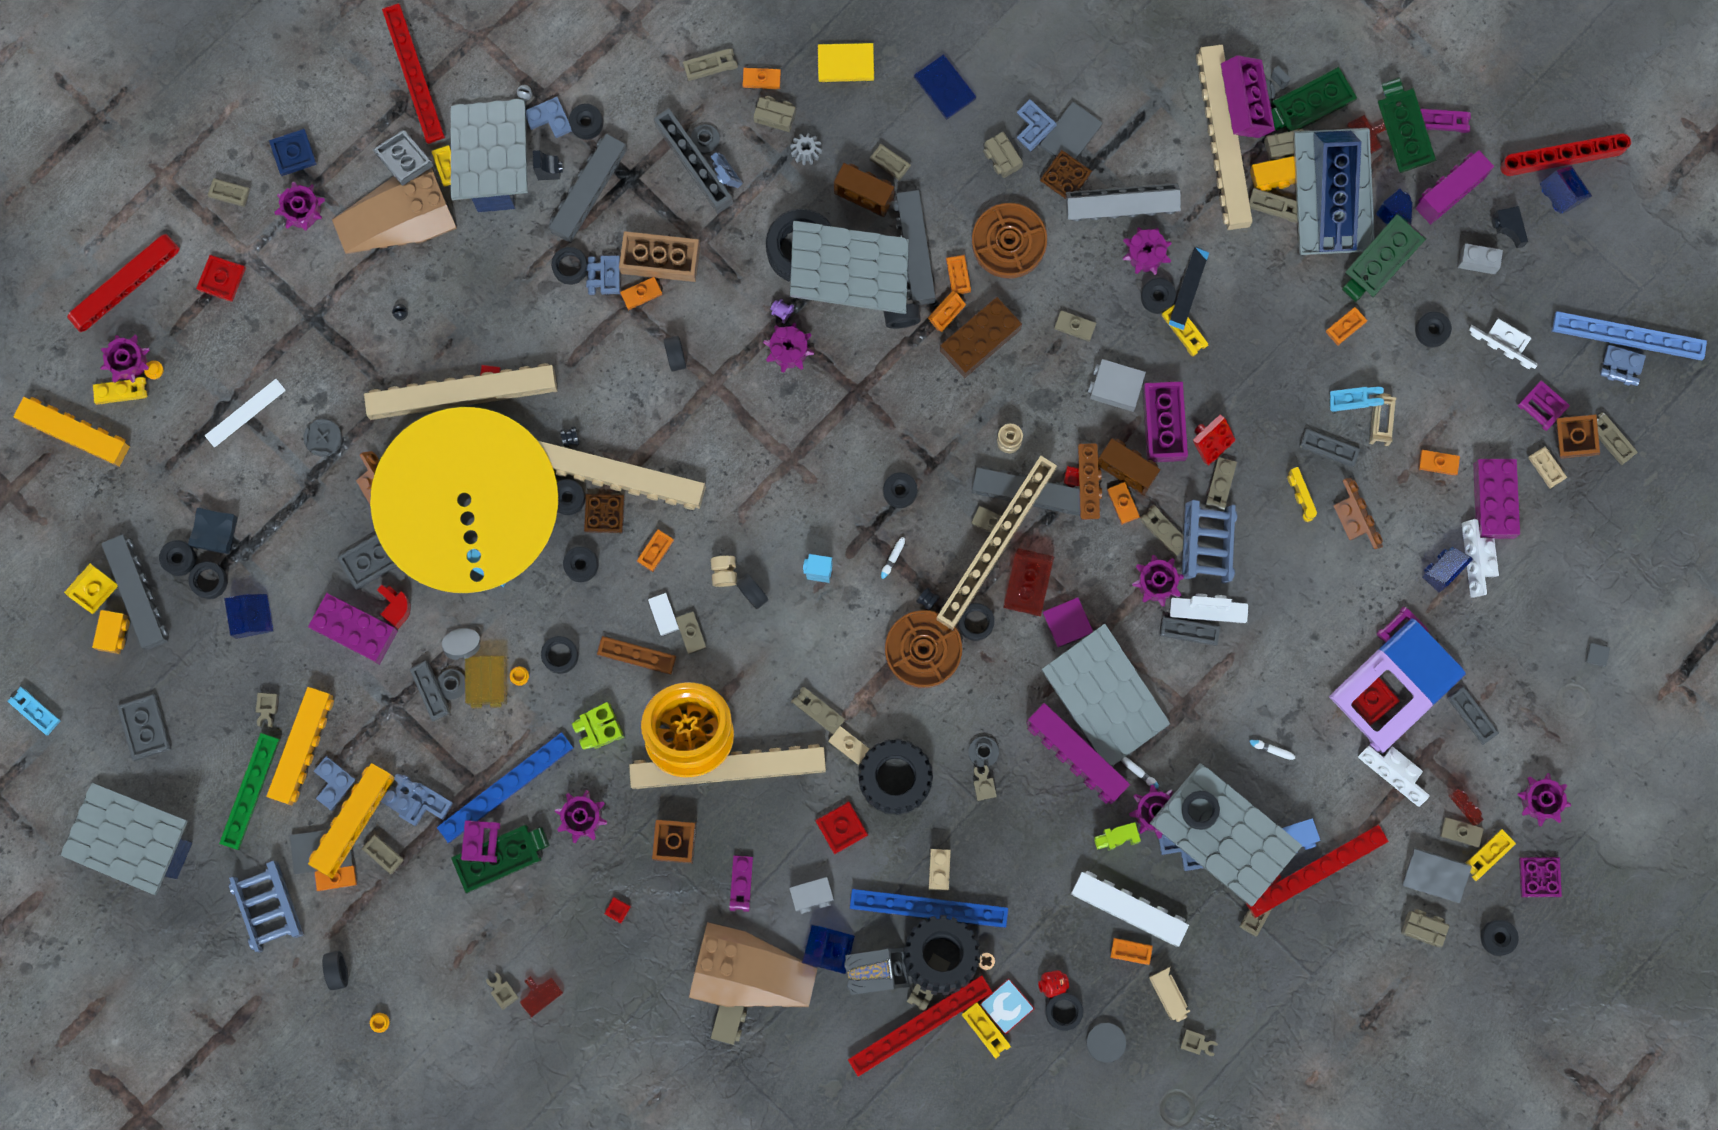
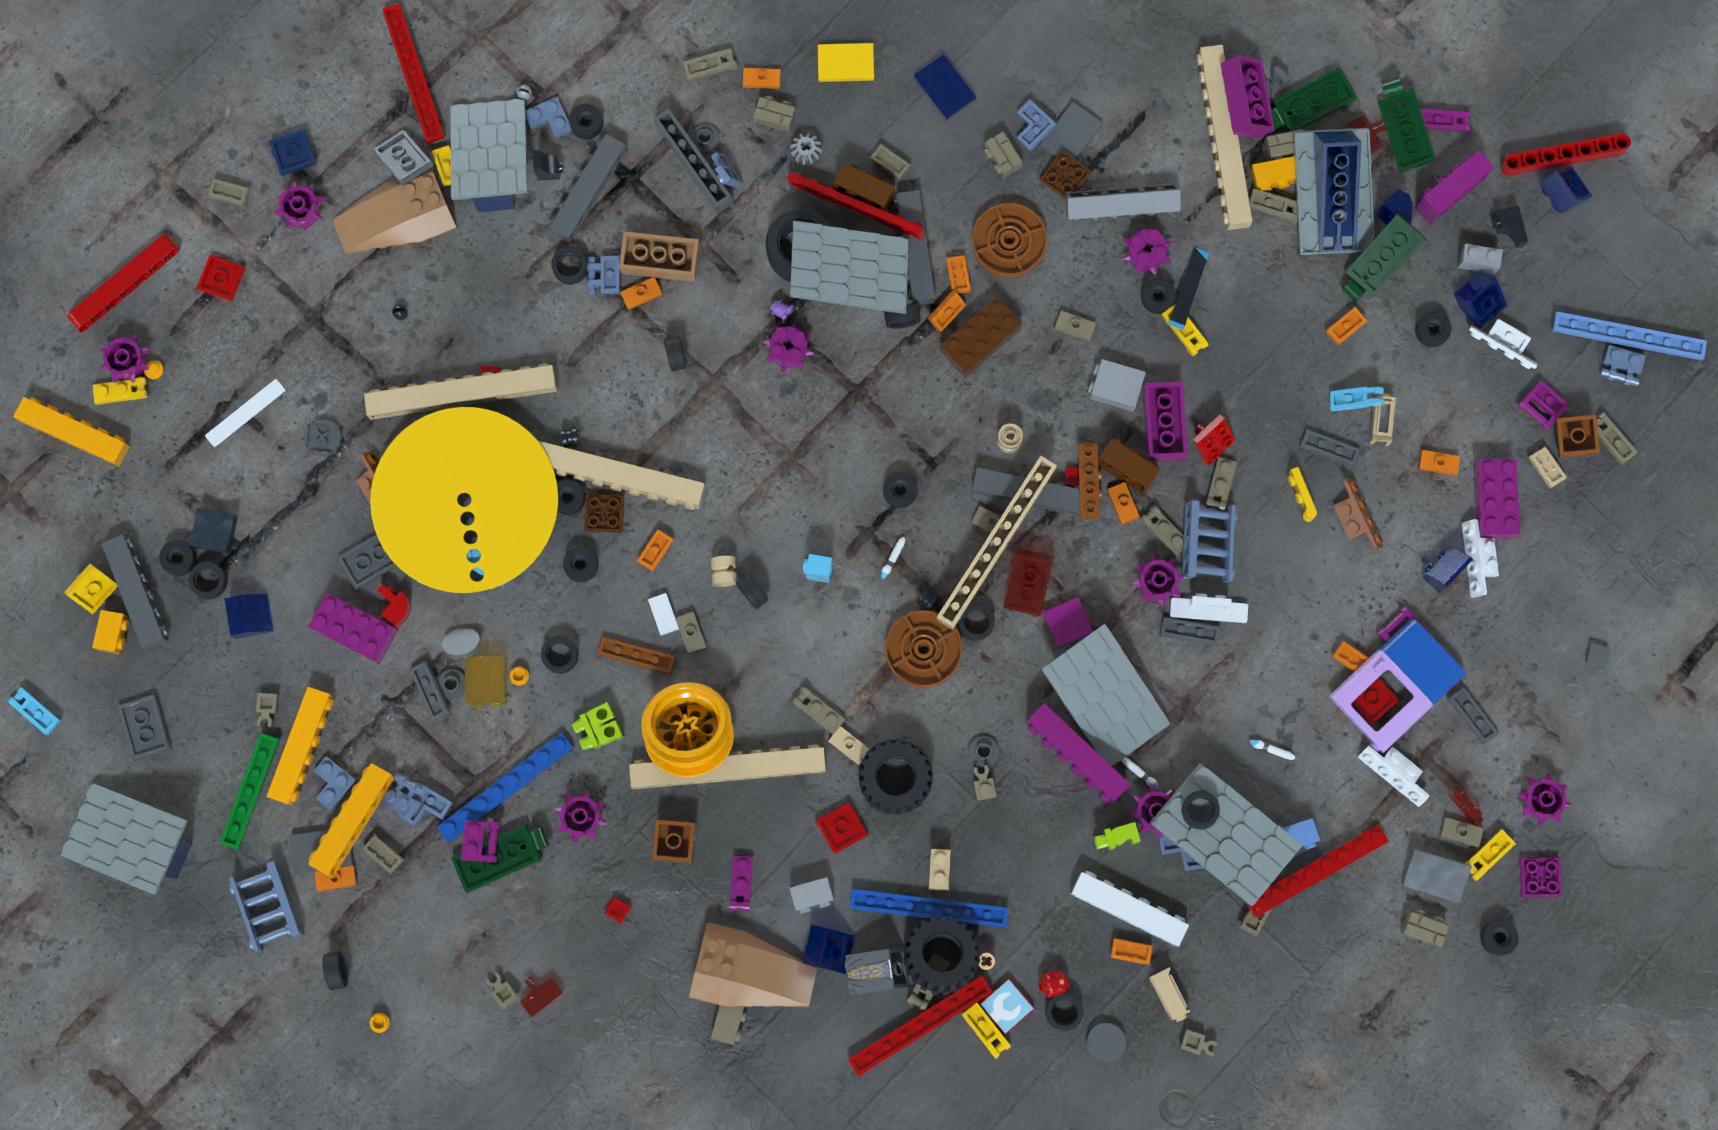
(850, 203): none -> red plate
(1349, 656): none -> orange plate
(1481, 299): none -> clear blue slope

